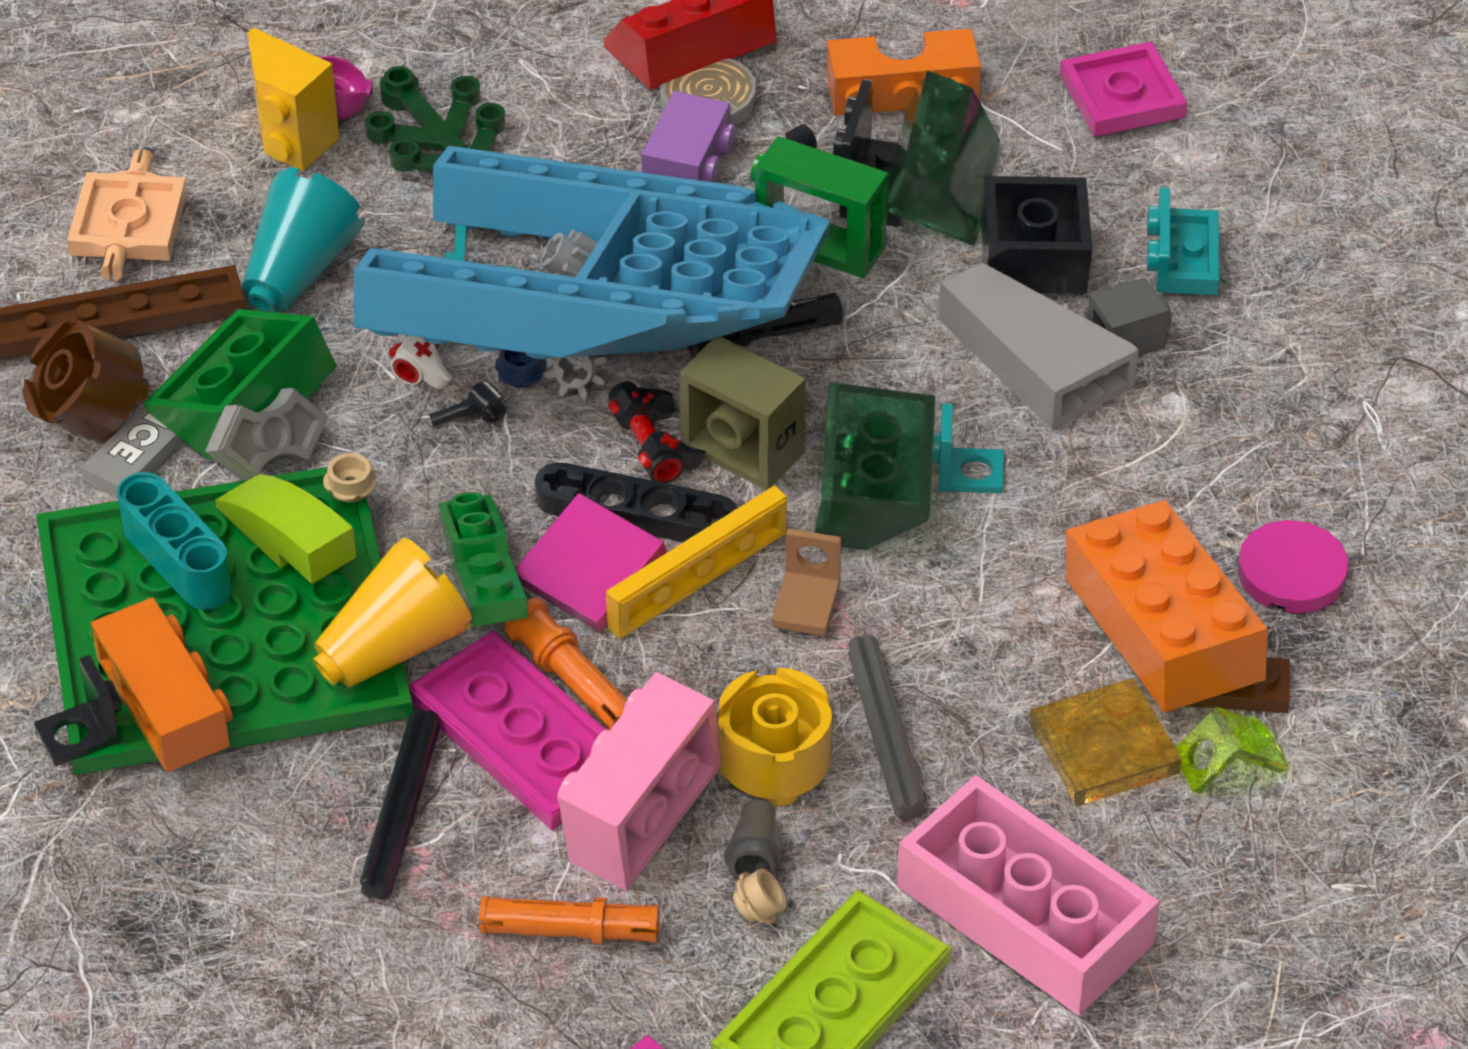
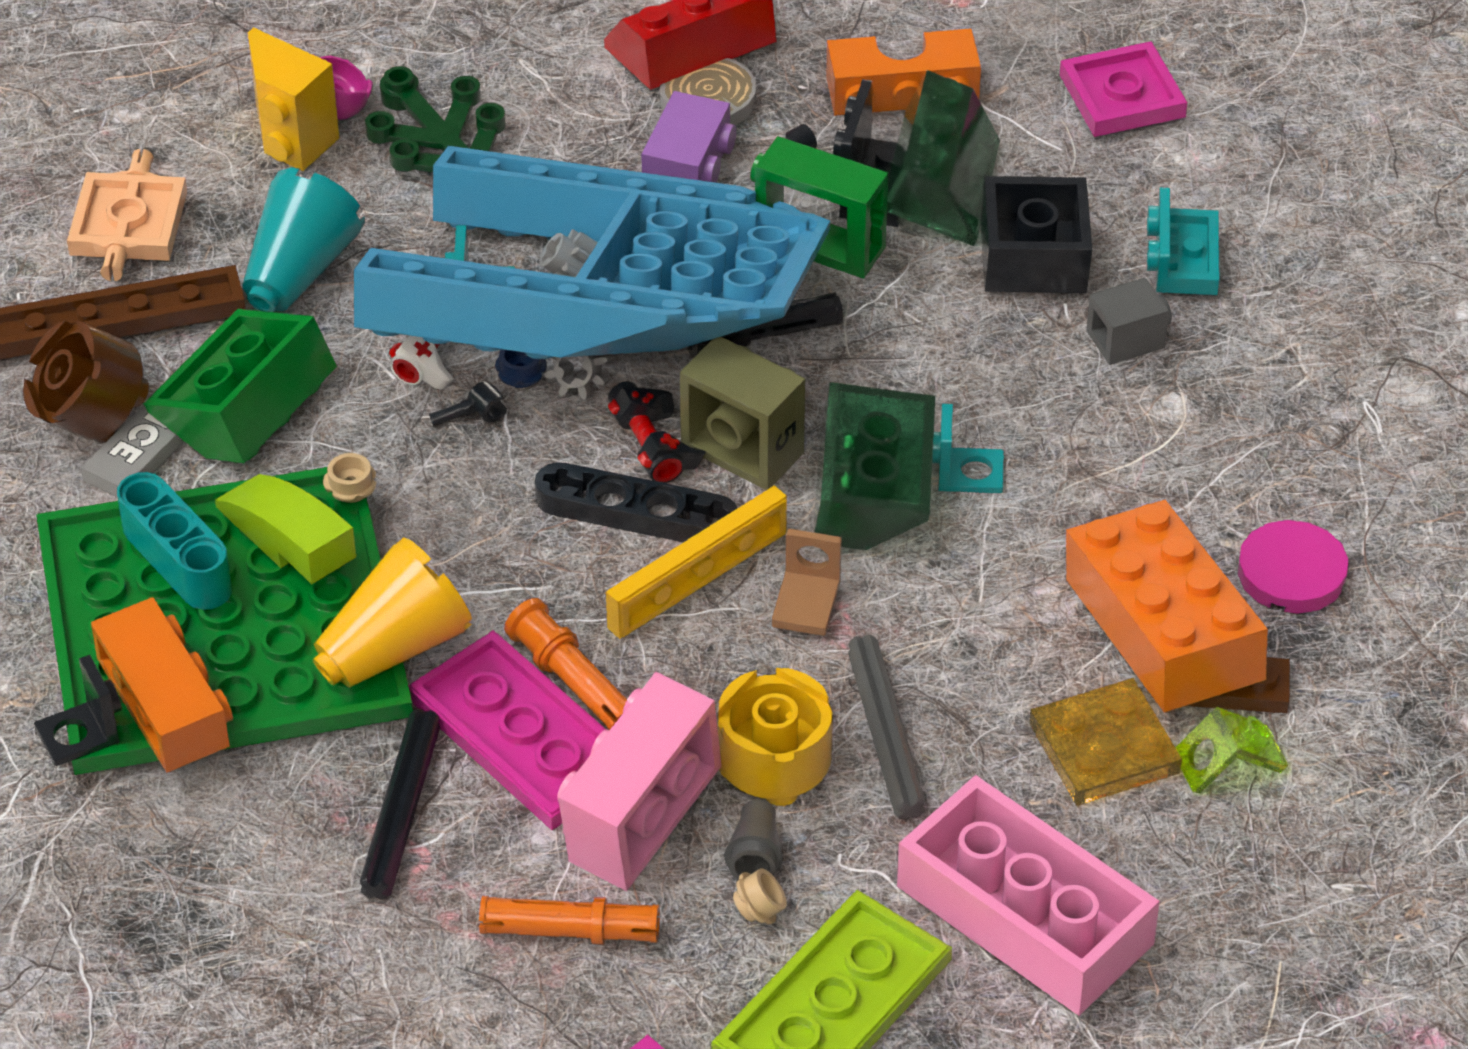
(250, 439): light grey tile -> none
(482, 559): green slope -> none
(584, 558): dark pink tile -> none
(1036, 345): light grey slope -> none

